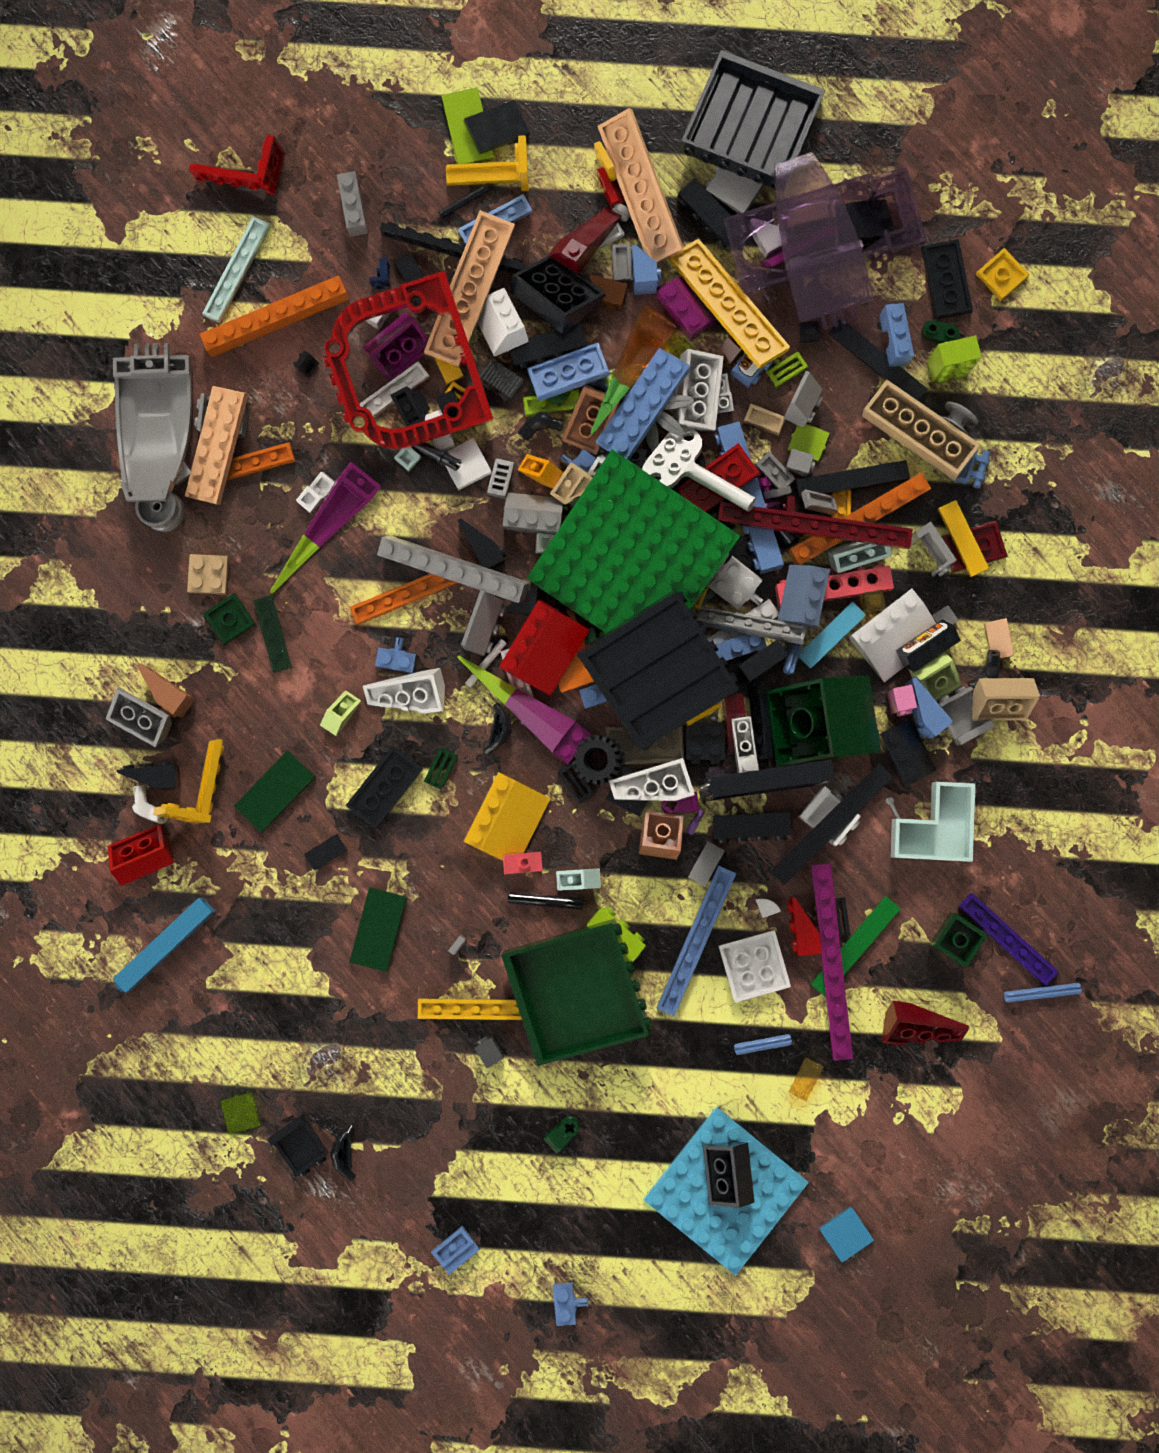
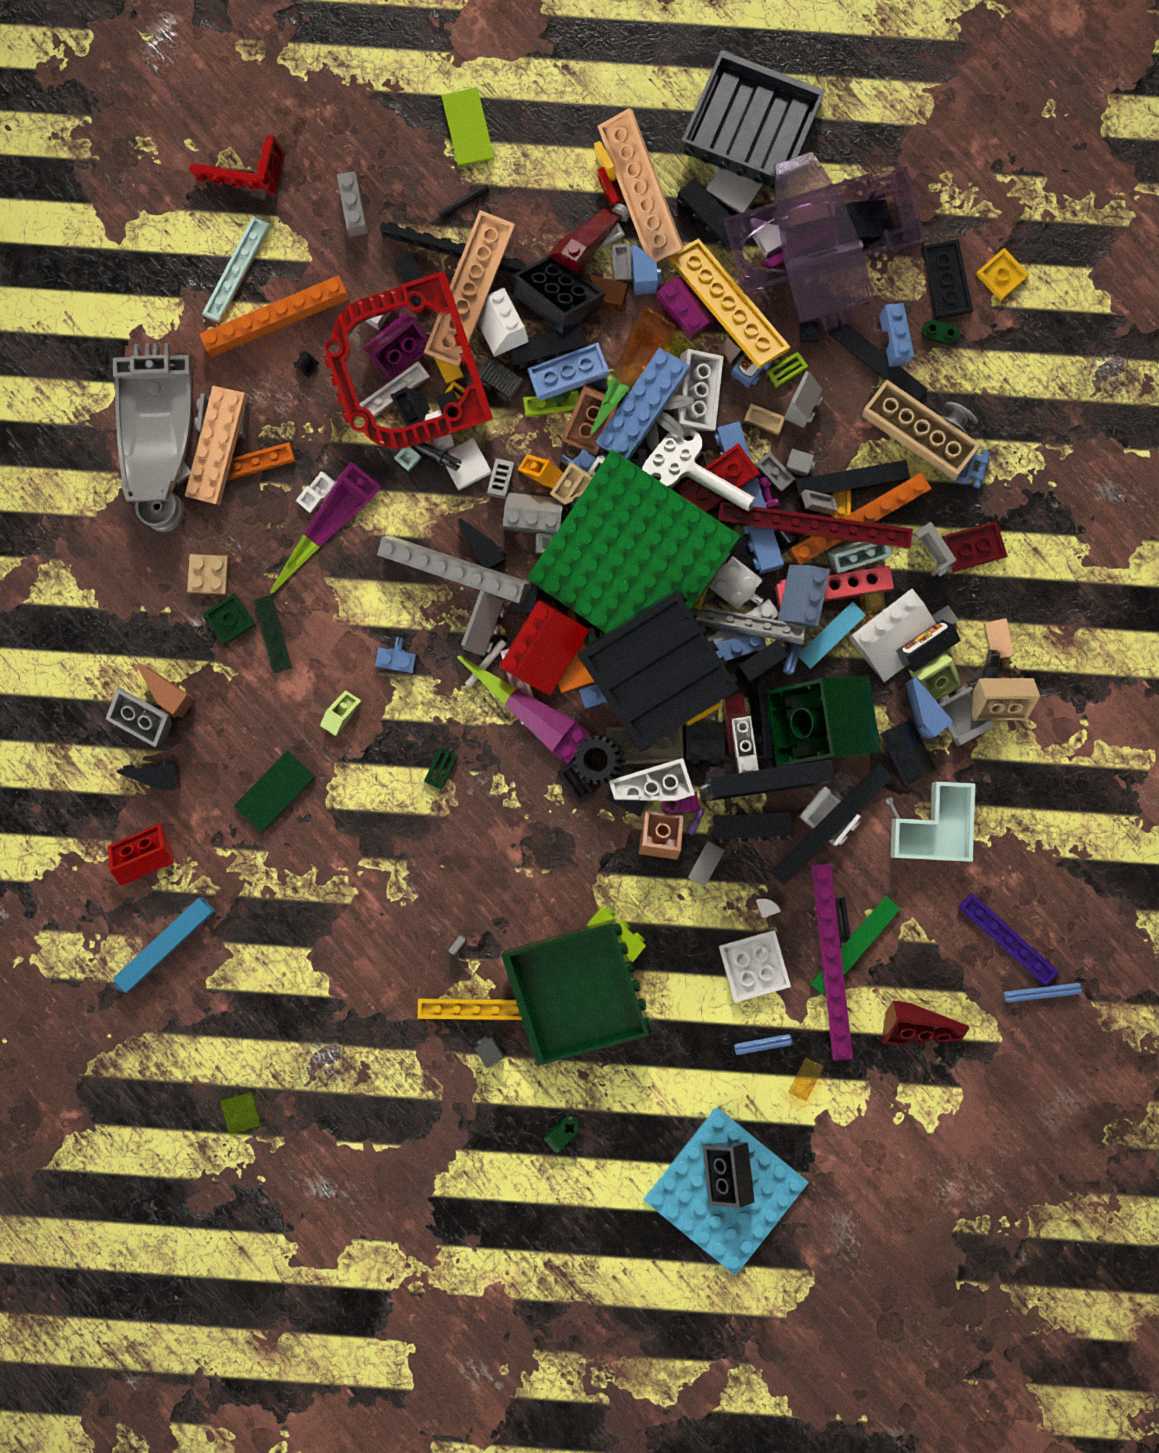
(143, 807): white arm -> none
(207, 788): yellow bracket -> none
(299, 1146): black panel -> none
(325, 852): black tile -> none
(341, 1153): black piece -> none
(378, 929): dark green tile -> none
(383, 274): dark blue bracket -> none
(384, 787): black plate -> none
(399, 597): orange tile -> none
(416, 692): white wedge -> none
(455, 1250): medium blue plate -> none
(492, 172): yellow bracket -> none
(496, 127): black tile -> none
(500, 730): black piece -> none
(507, 818): yellow slope -> none
(511, 211): light blue plate -> none
(522, 862): coral plate -> none
(539, 422): black arm -> none
(546, 900): black axle -> none
(566, 1304): medium blue plate -> none
(578, 879): light aqua slope -> none
(696, 940): medium blue plate -> none
(725, 398): white slope -> none
(777, 492): light grey tile -> none
(789, 504): dark red plate -> none
(806, 936): red slope -> none
(809, 440): lime piece -> none
(846, 1234): dark azure tile -> none
(901, 700): bright pink brick -> none
(954, 359): lime brick -> none
(958, 939): dark green brick -> none
(963, 538): yellow tile -> none

